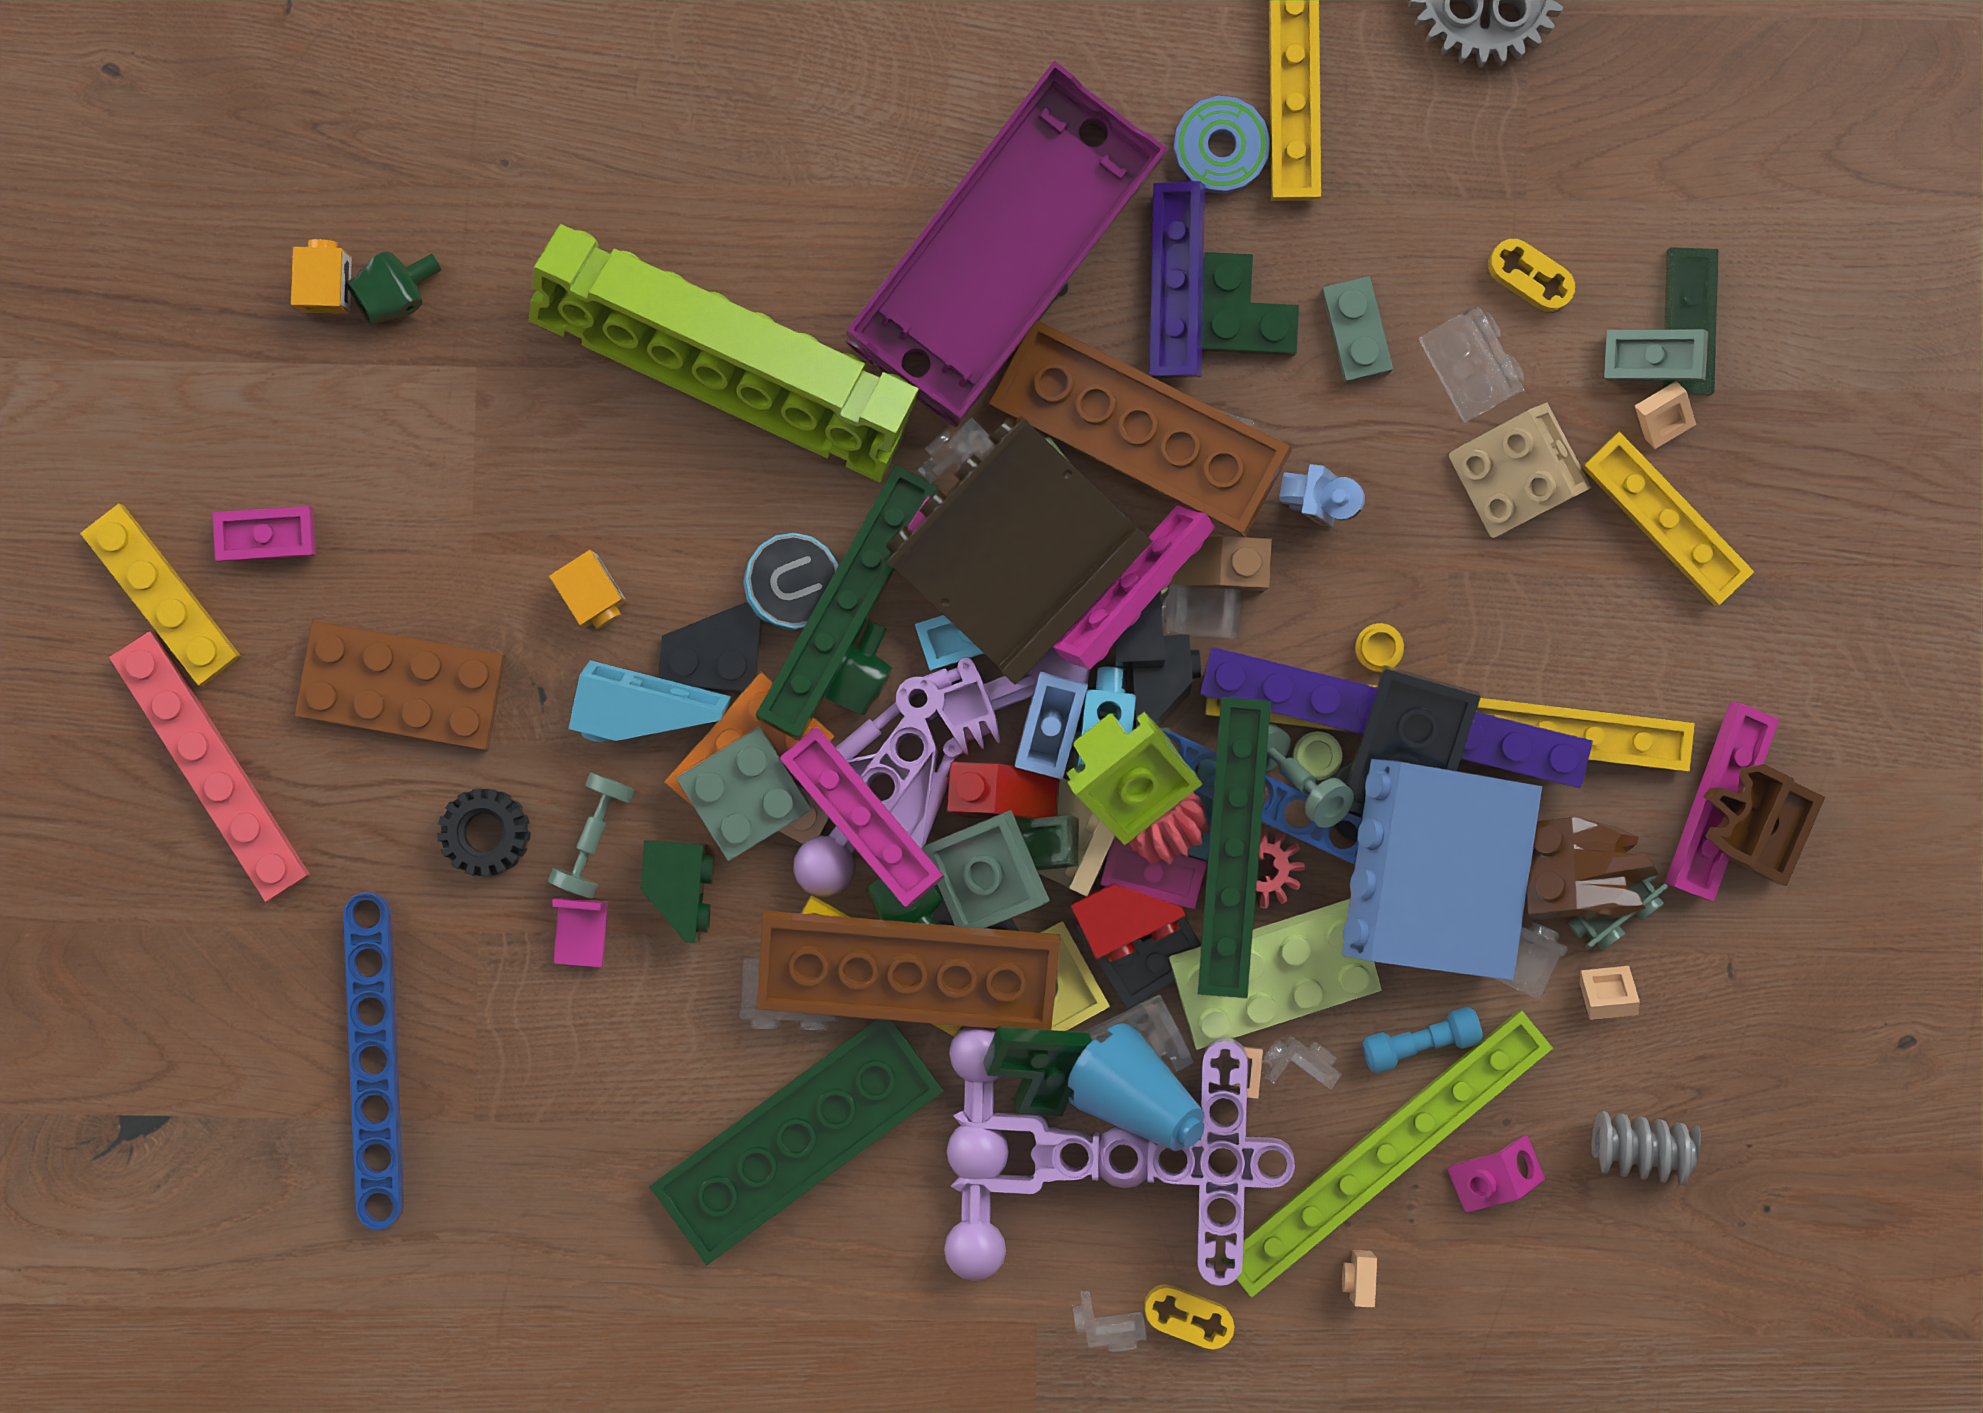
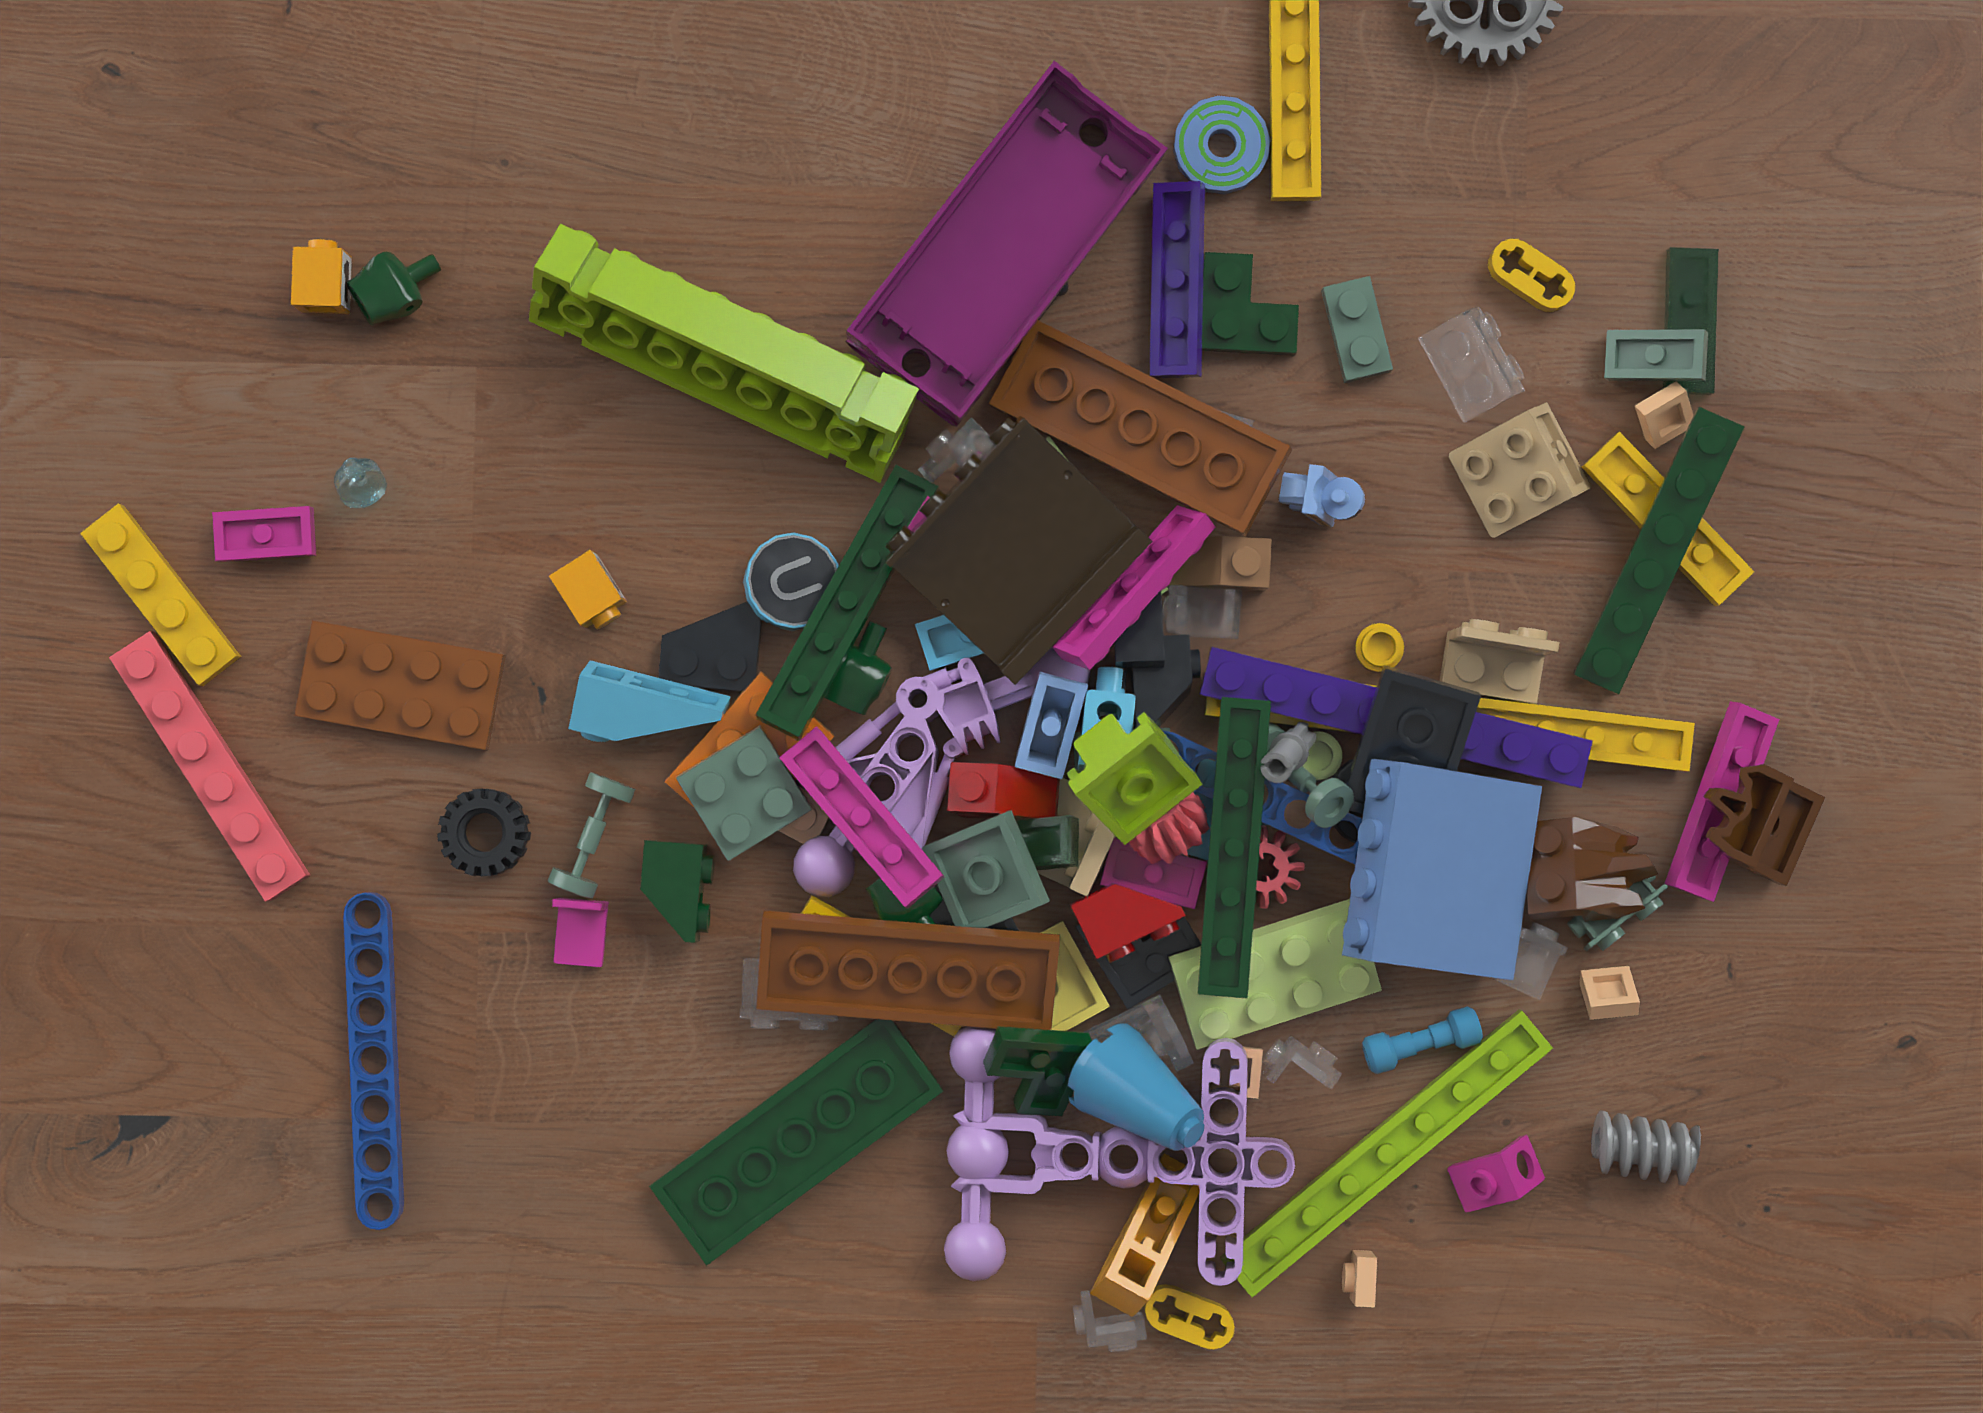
(359, 482): none -> clear light blue tile
(1145, 1243): none -> light orange slope
(1288, 753): none -> light grey axle
(1496, 661): none -> tan bracket
(1658, 549): none -> dark green plate

